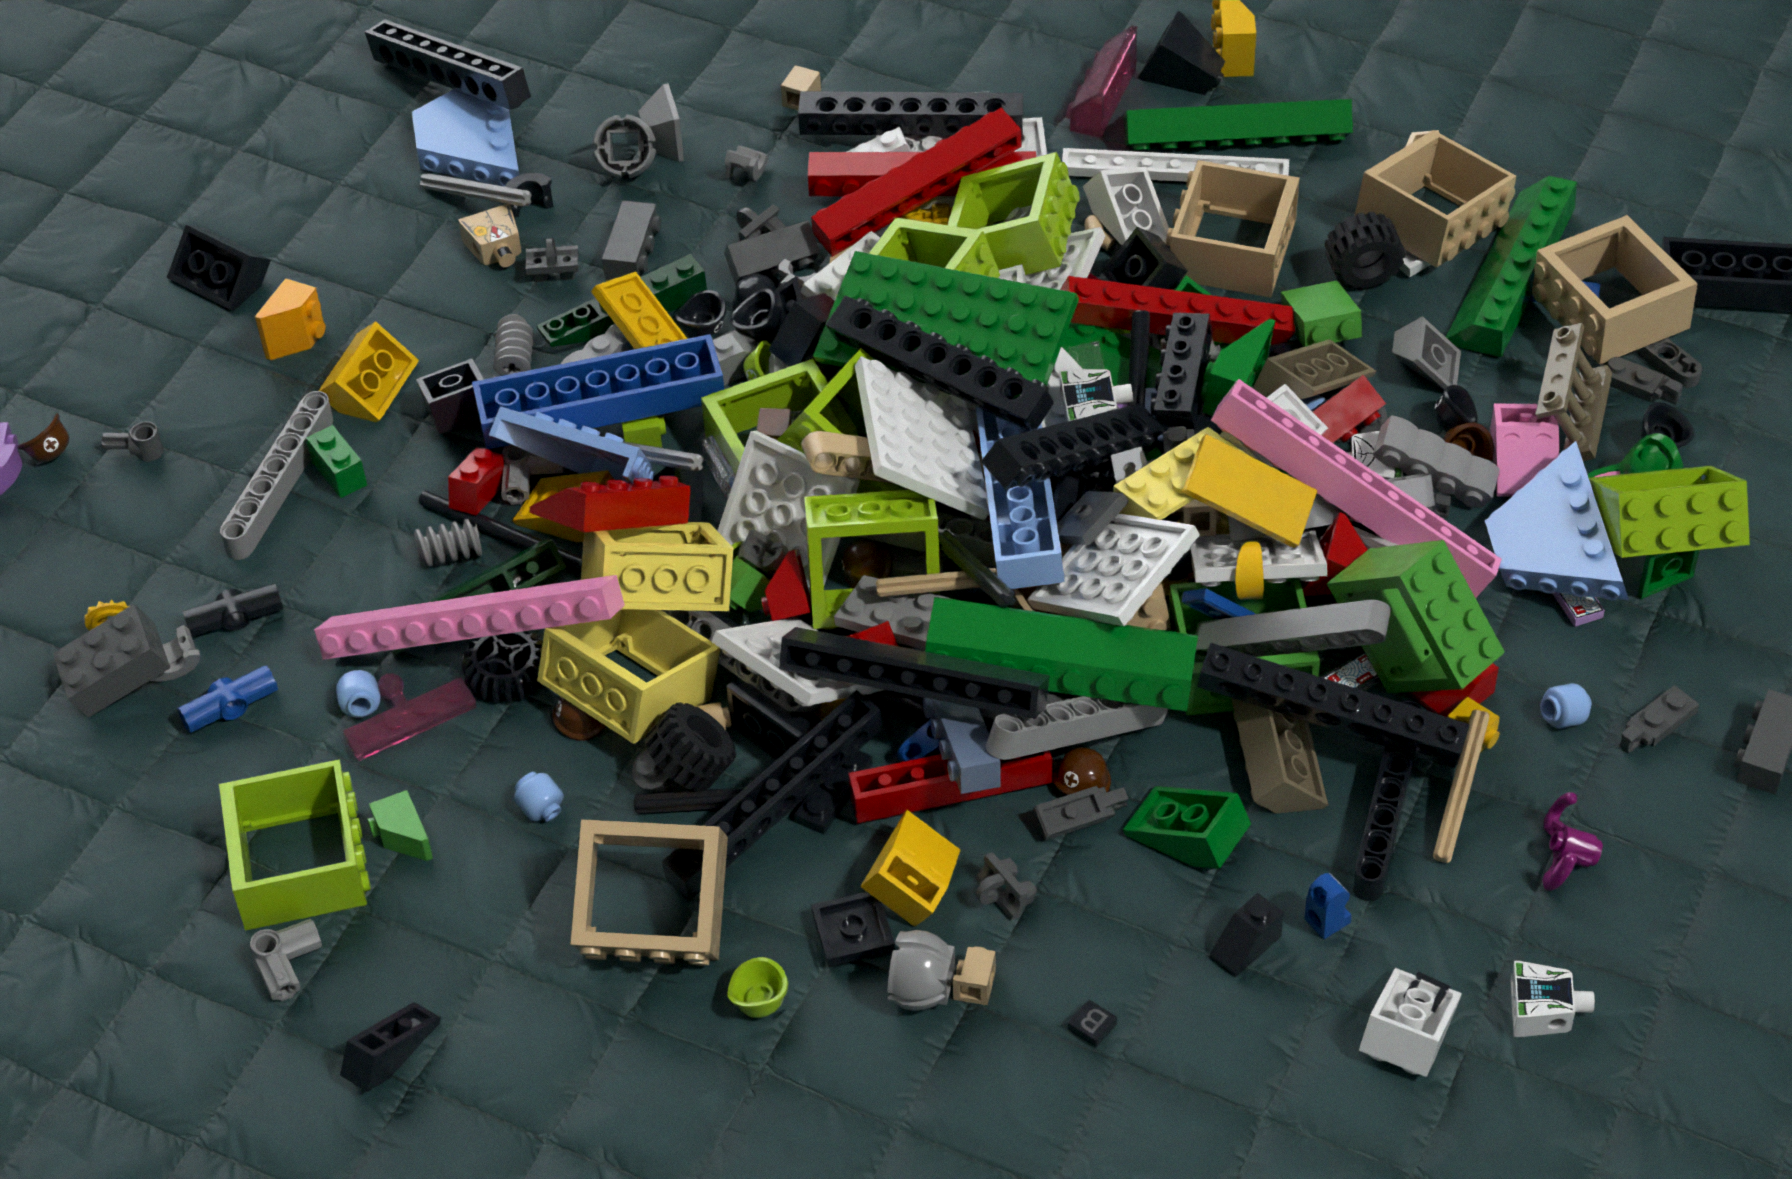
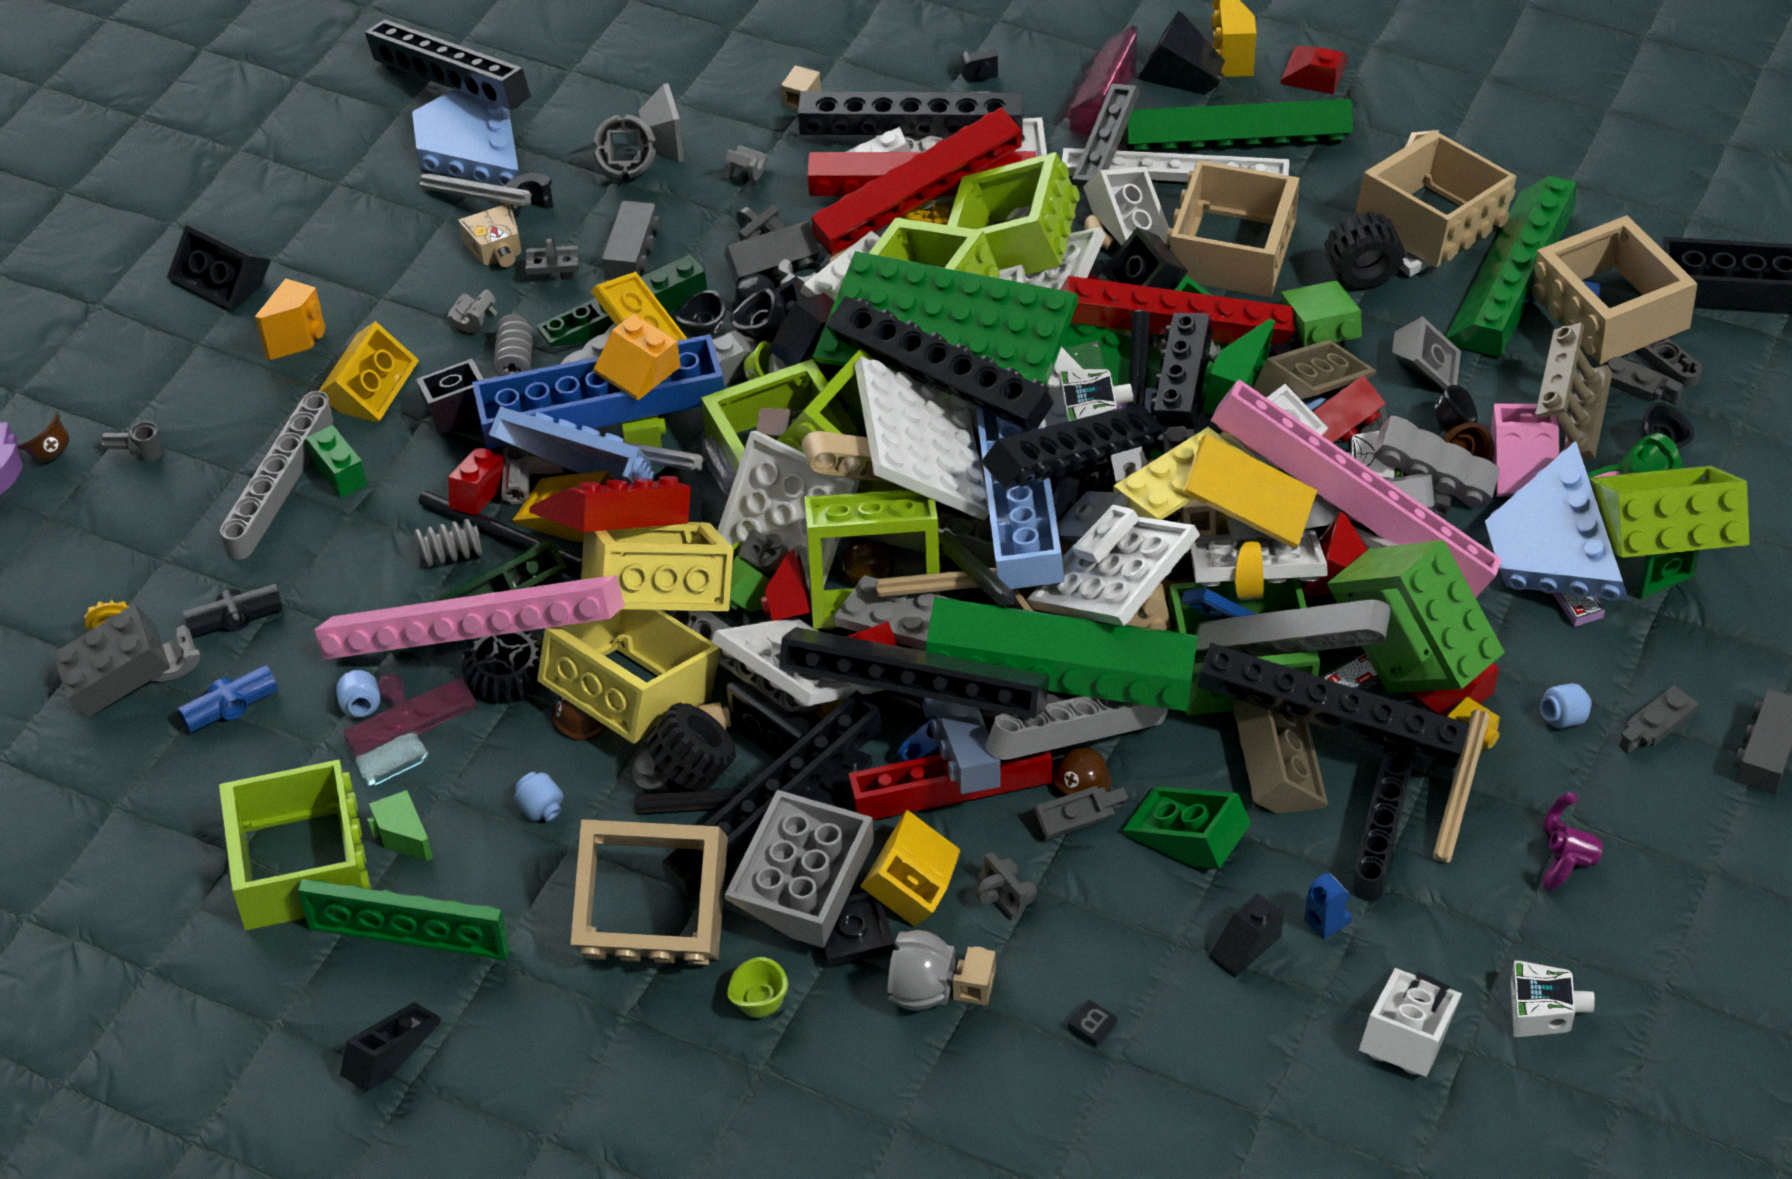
(284, 945): light grey piece -> none
(391, 758): none -> clear light blue tile
(404, 919): none -> green plate
(468, 313): none -> light grey piece
(637, 357): none -> light orange slope
(801, 866): none -> light grey slope
(978, 65): none -> black plate
(1105, 533): none -> white plate
(1106, 132): none -> dark grey plate
(1315, 69): none -> red slope

